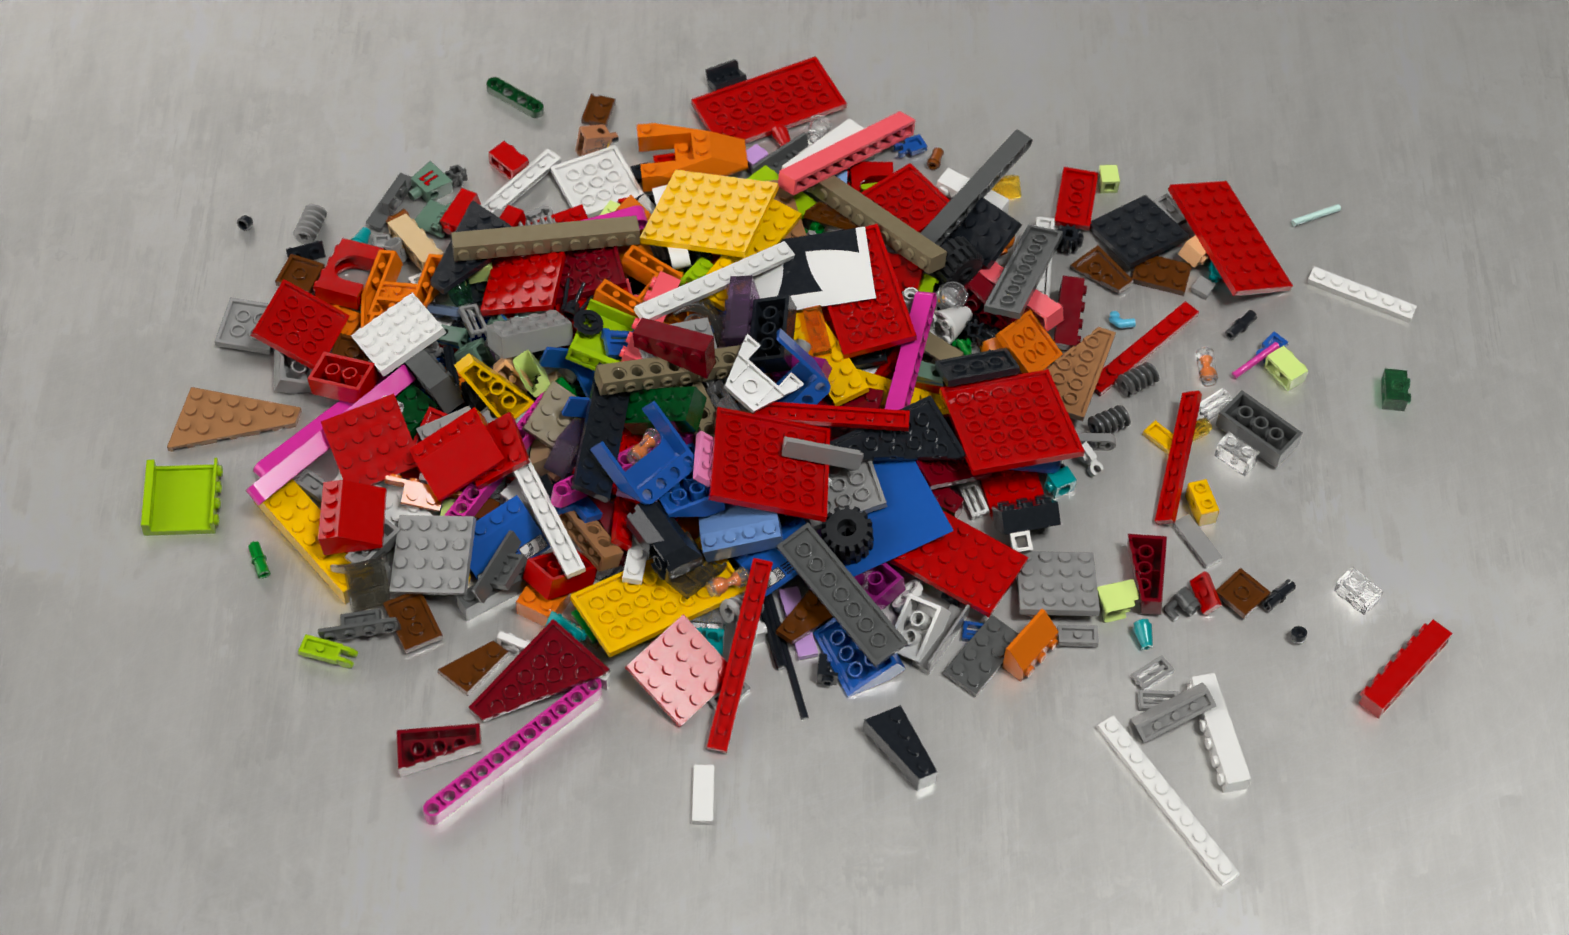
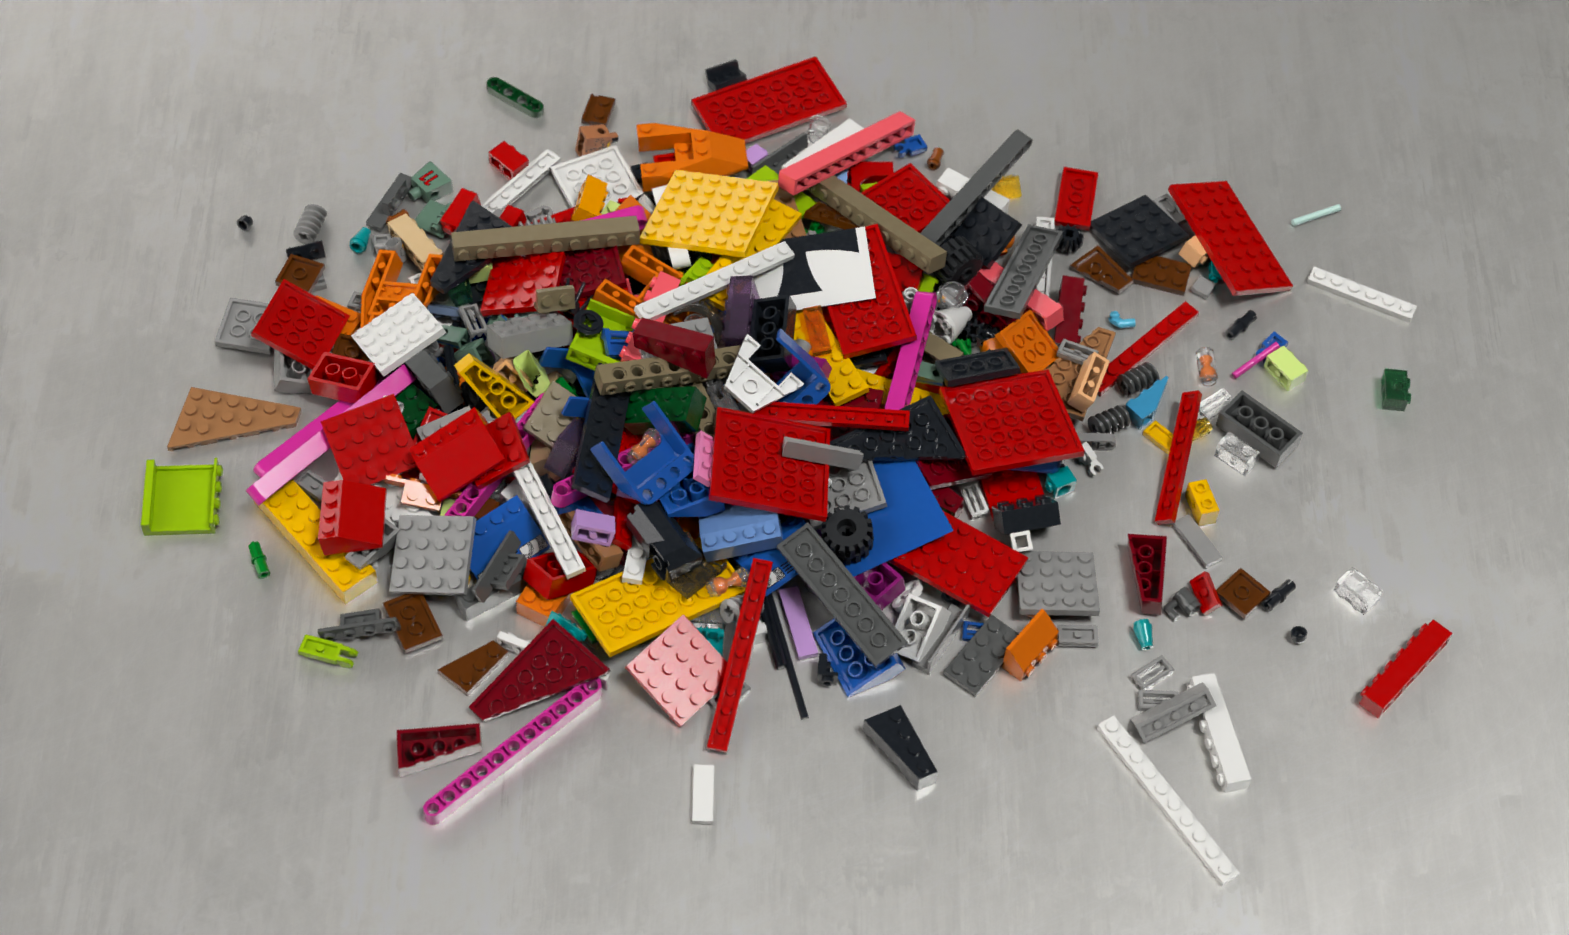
(346, 255): red arch -> none
(366, 582): clear smoke piece -> none
(457, 175): dark grey gear -> none
(555, 299): none -> dark tan bracket
(590, 199): none -> light orange brick
(593, 527): none -> lavender brick
(781, 134): red cone -> none
(803, 619): reddish brown wing -> none
(1074, 355): none -> light grey tile
(1088, 382): none -> light nougat brick
(1108, 179): yellowish green brick -> none
(1117, 599): yellowish green piece -> none
(1144, 407): none -> dark azure slope

